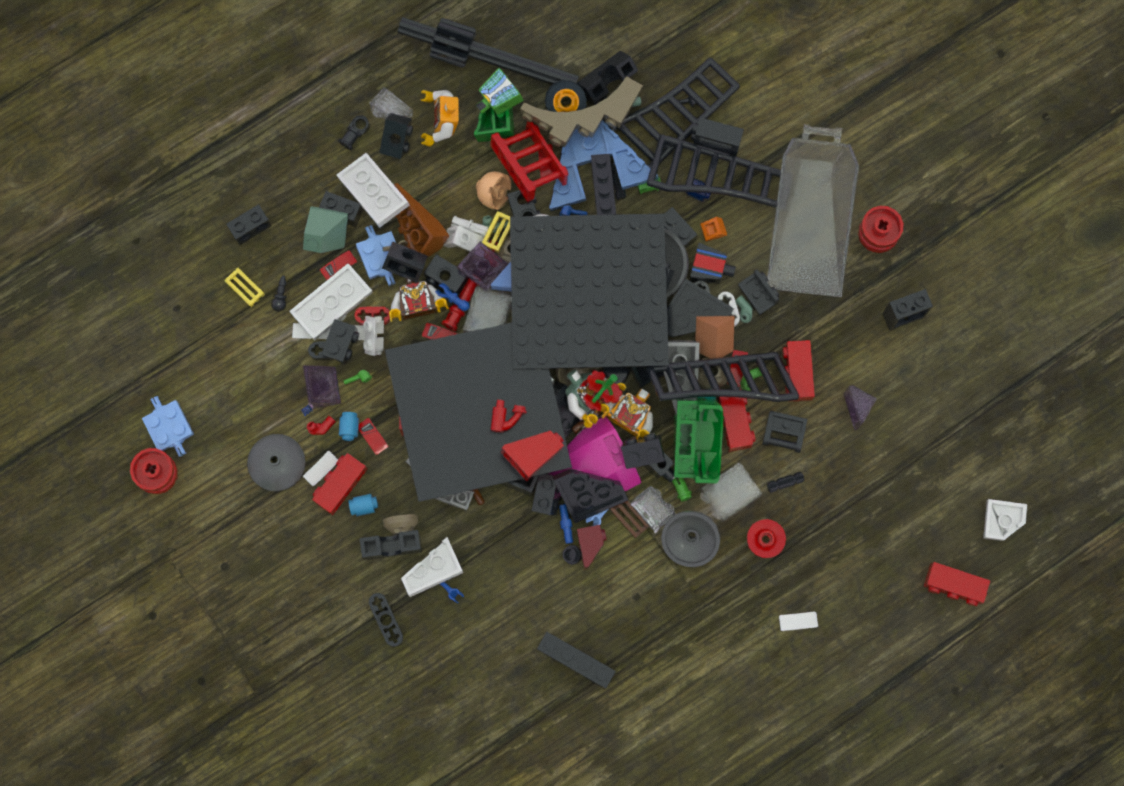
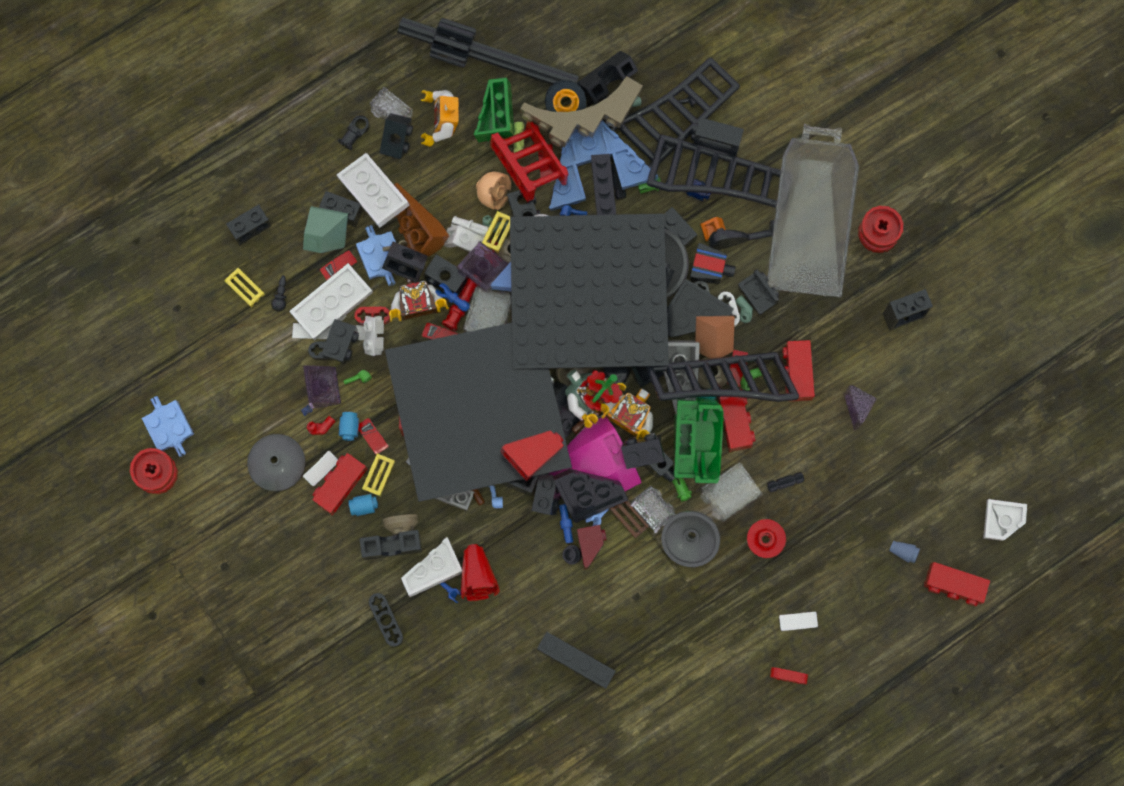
(372, 490): none -> light yellow tile
(477, 575): none -> red cone
(497, 502): none -> light blue hand
(498, 94): torso -> none
(498, 421): red plant -> none
(518, 127): none -> yellowish green axle
(728, 238): none -> black piece
(786, 425): black plate -> none
(789, 676): none -> red beam
(905, 551): none -> sand blue cone

